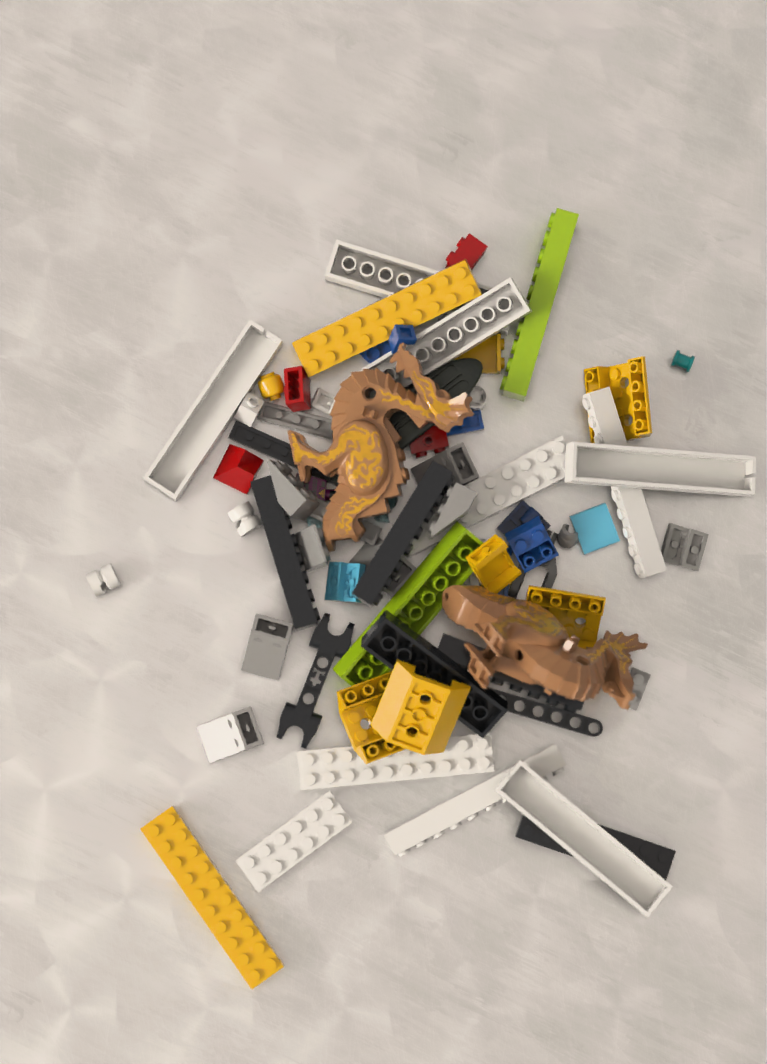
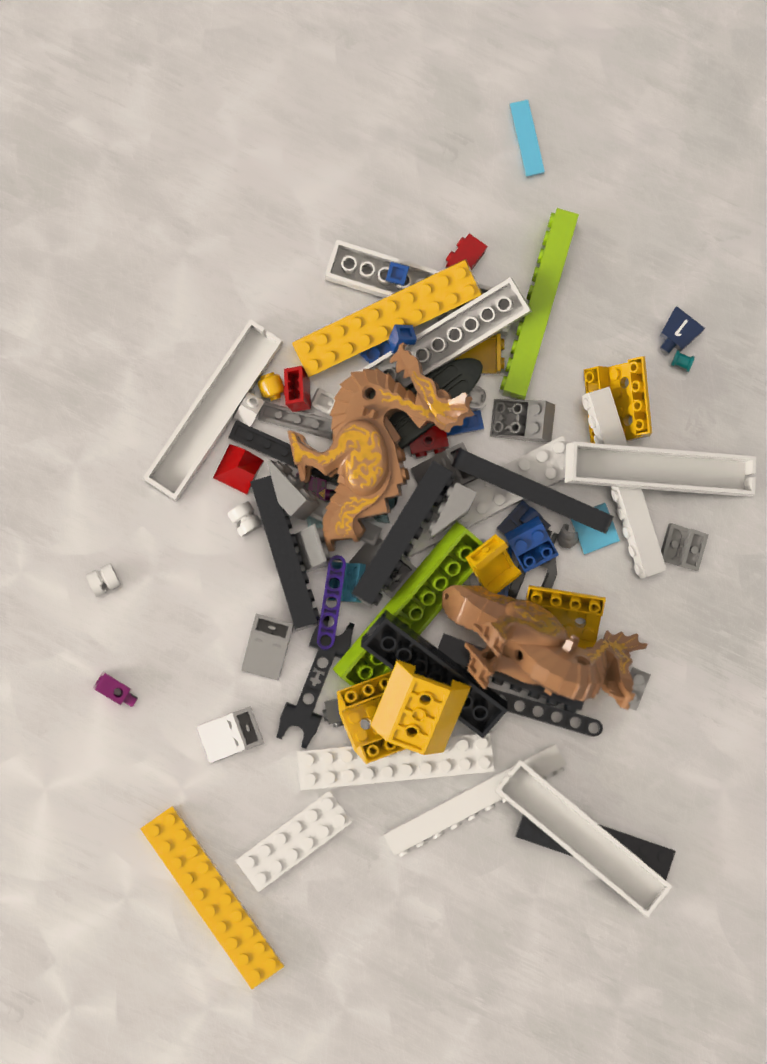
(107, 684): none -> magenta torso
(331, 593): none -> dark purple beam
(331, 713): none -> dark grey brick
(397, 273): none -> blue plate
(523, 420): none -> light grey slope
(527, 138): none -> medium azure tile
(532, 491): none -> black beam
(679, 331): none -> dark blue torso

